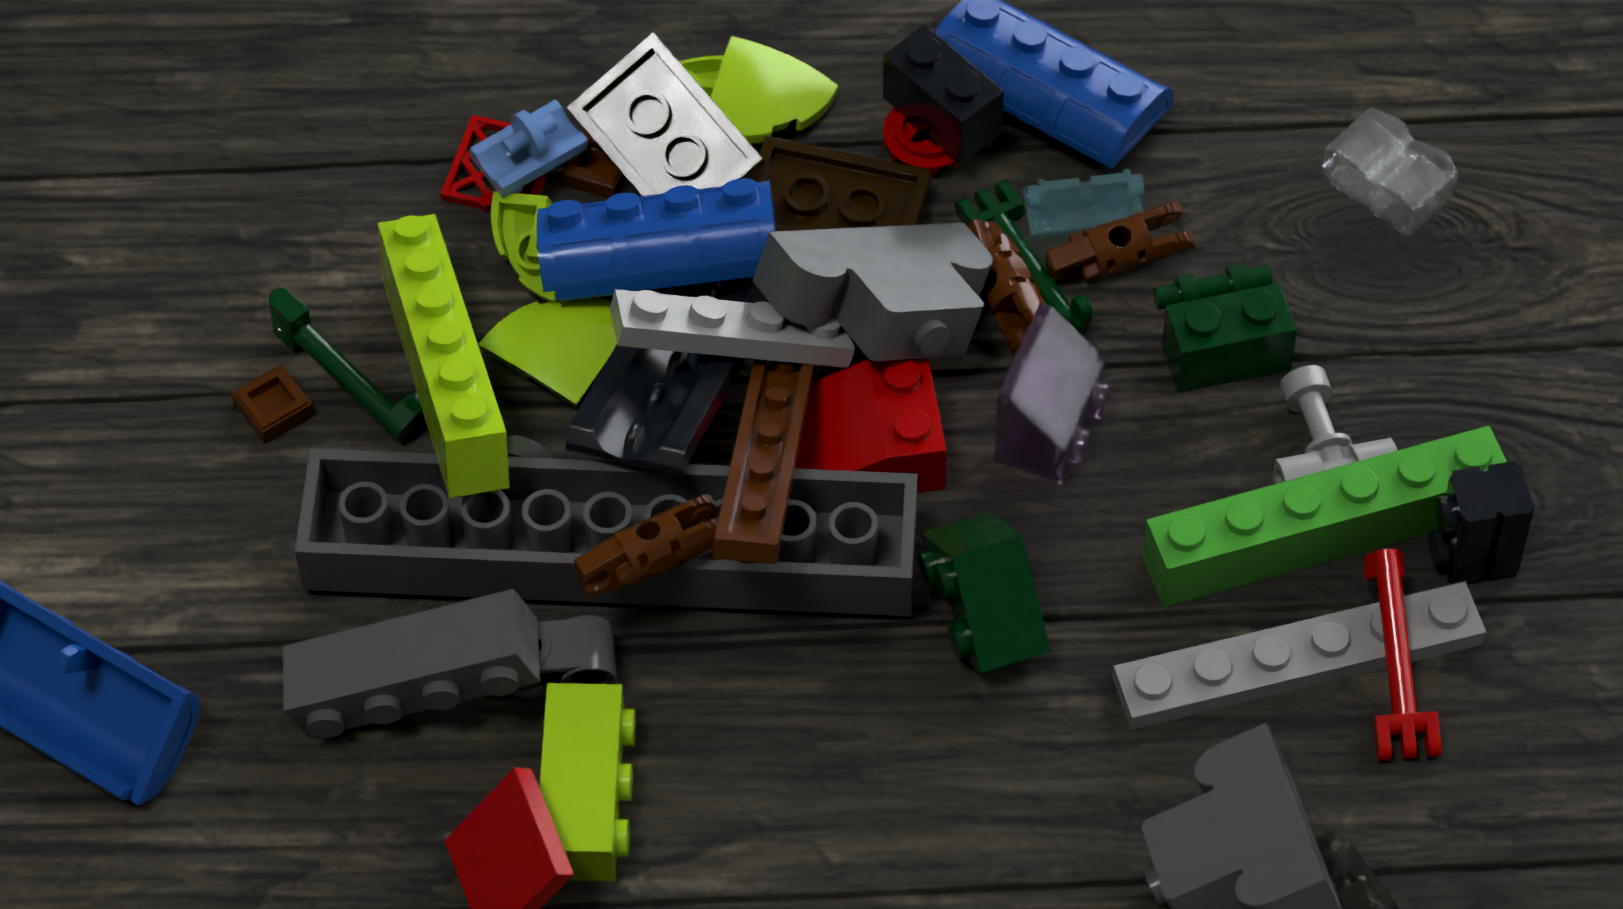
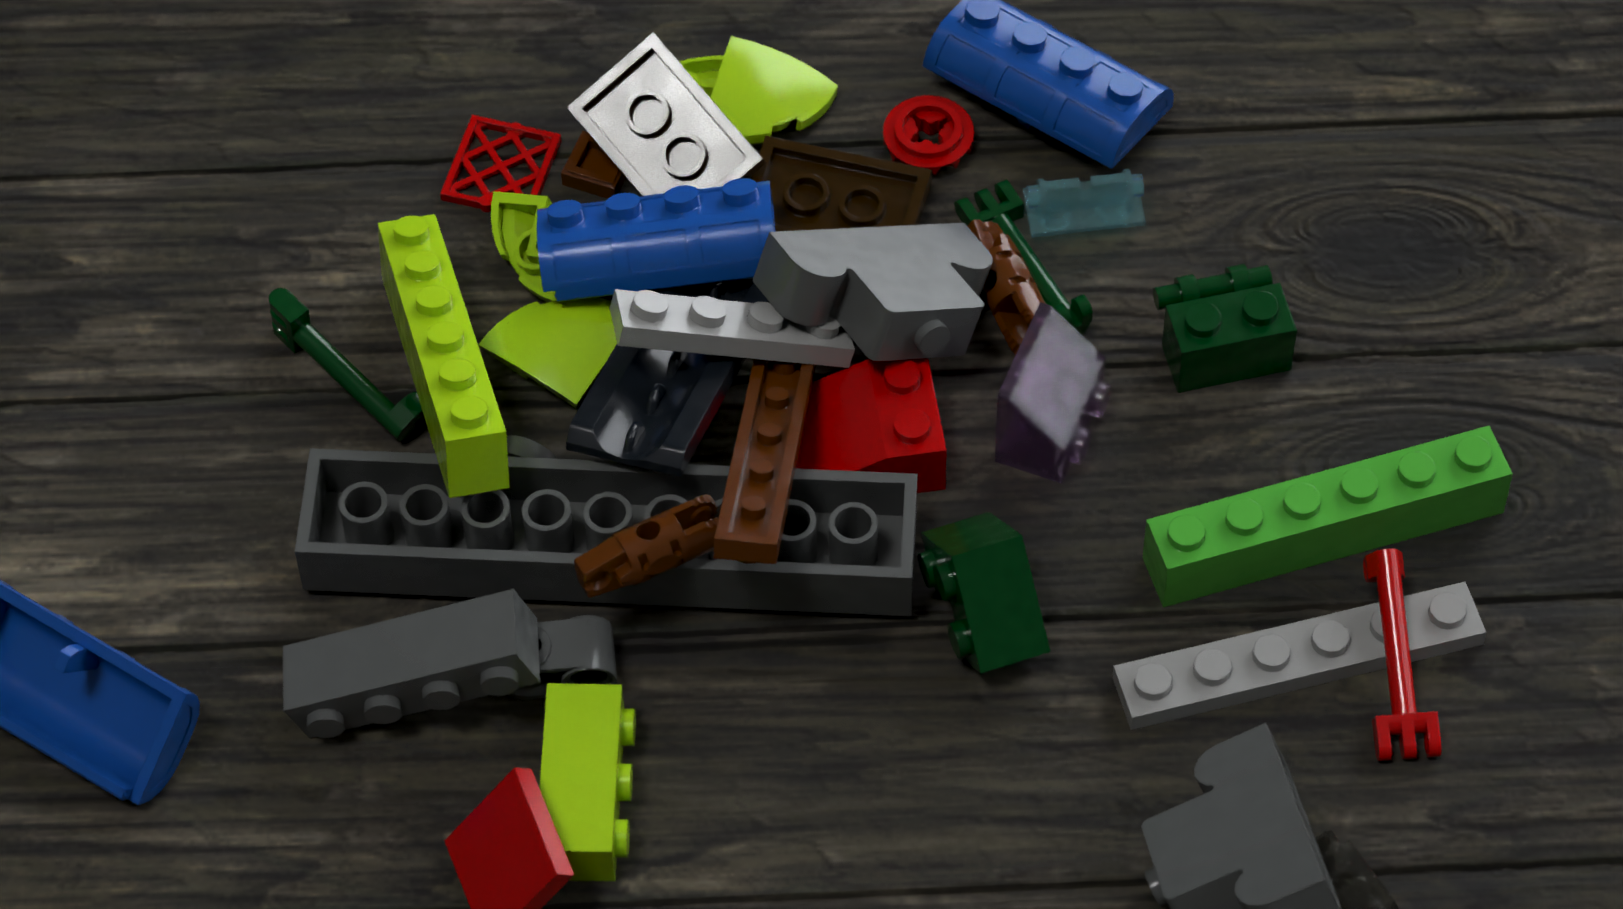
(272, 404): reddish brown tile -> none
(528, 148): medium blue hips -> none
(943, 94): black brick -> none
(1096, 253): reddish brown hinge -> none
(1308, 392): light grey bar -> none
(1390, 170): clear brick -> none
(1482, 523): black brick -> none

